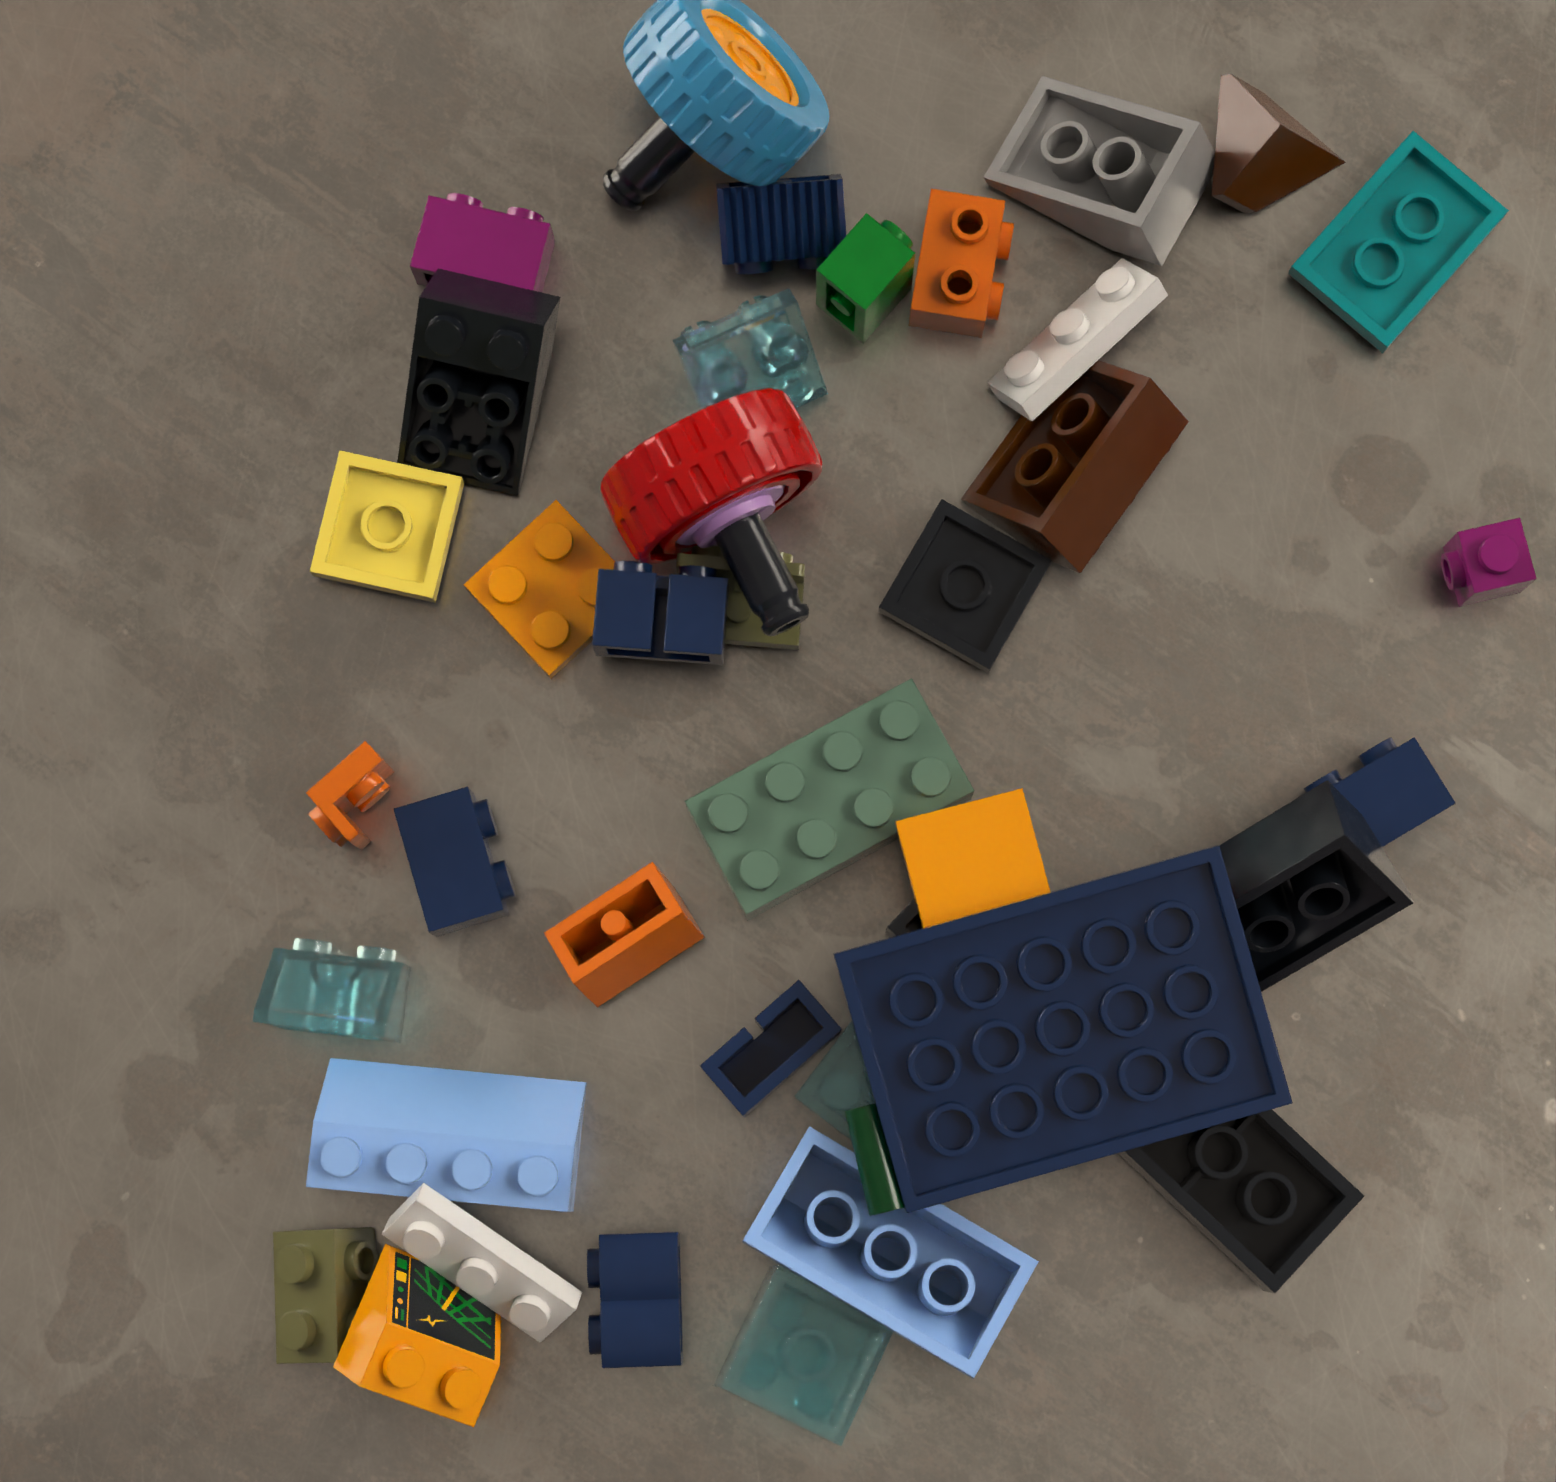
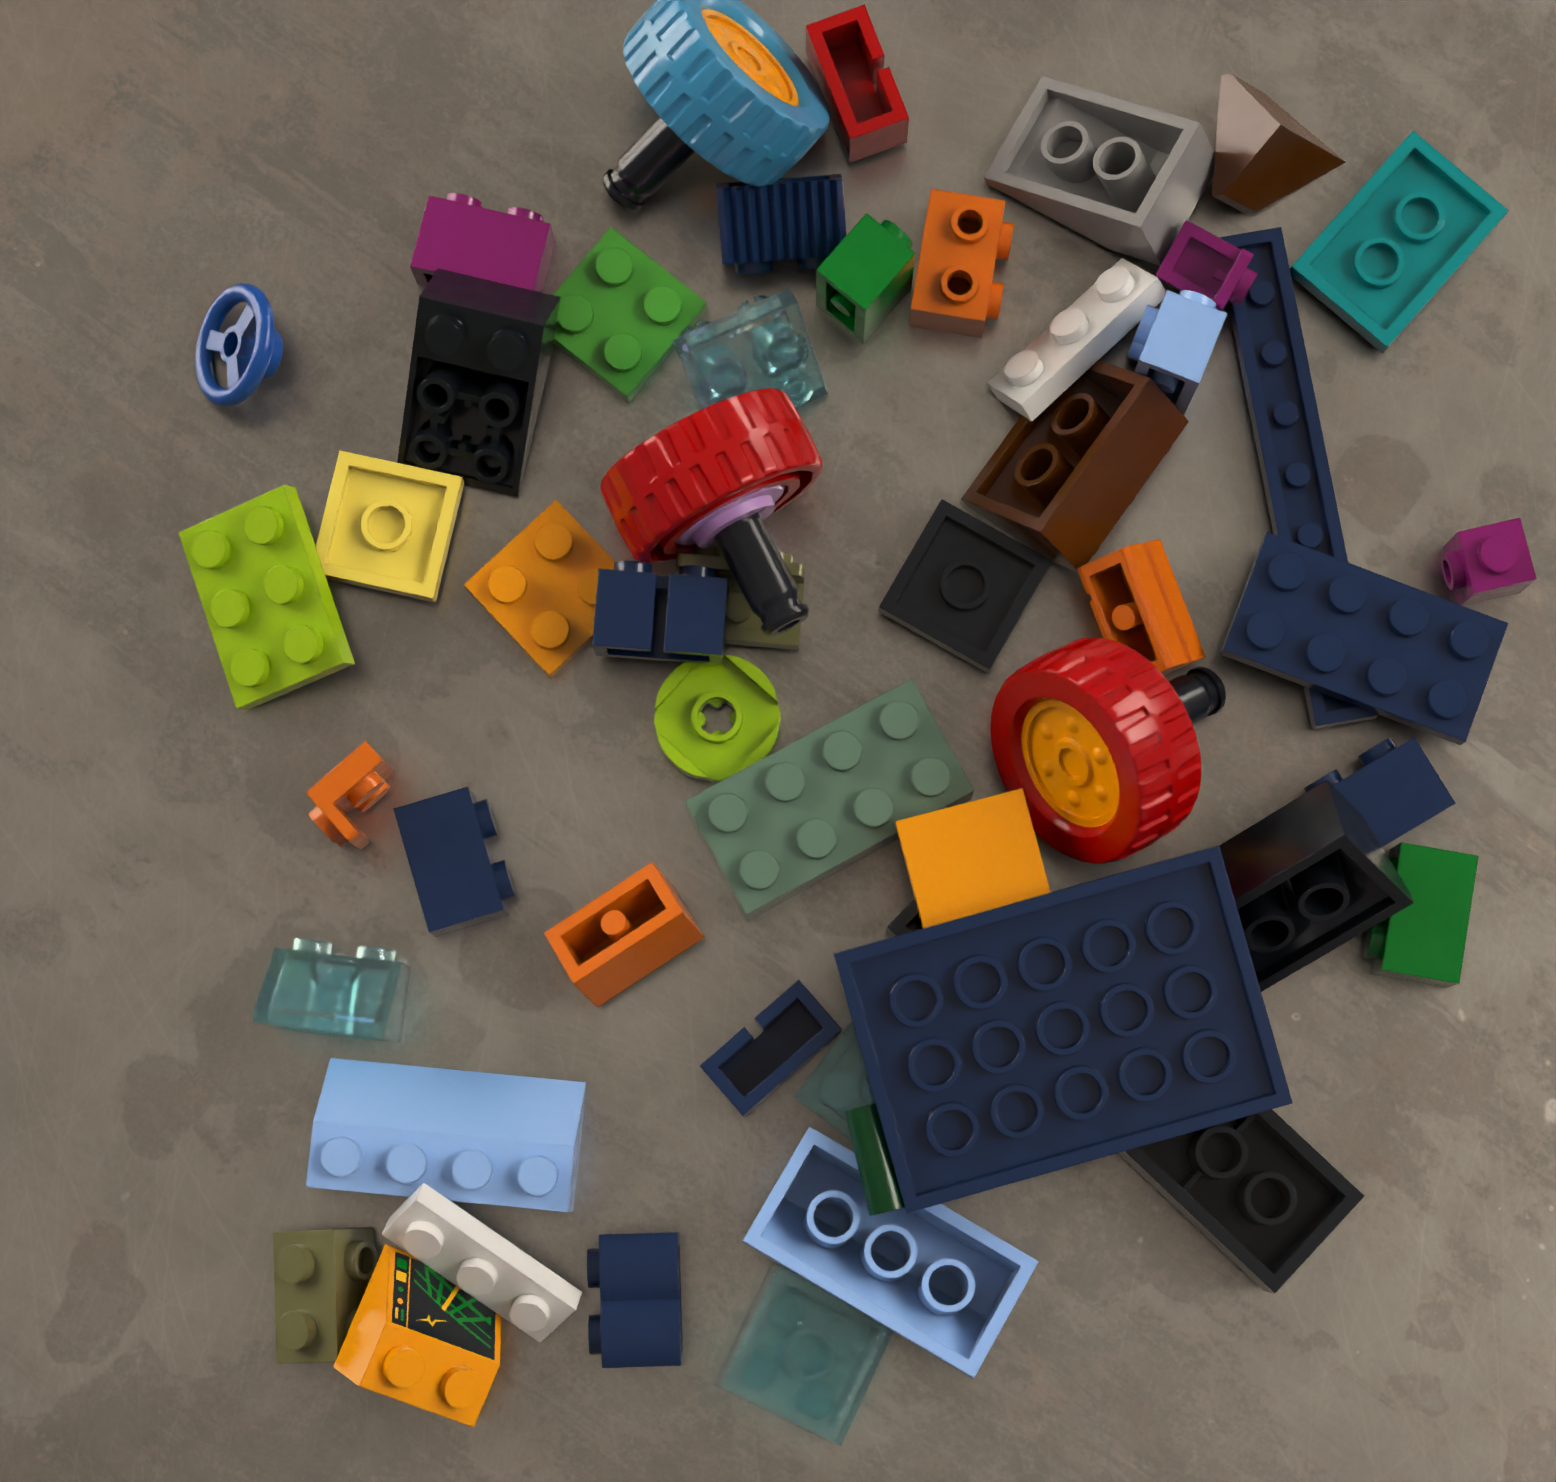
(248, 348): none -> blue piece
(266, 597): none -> lime plate
(622, 314): none -> bright green plate
(680, 718): none -> lime plate
(846, 66): none -> red piece
(1102, 746): none -> red wheel
(1142, 605): none -> orange brick
(1177, 343): none -> light blue brick
(1207, 266): none -> magenta bracket
(1287, 424): none -> dark blue plate
(1364, 638): none -> dark blue plate
(1430, 935): none -> green brick

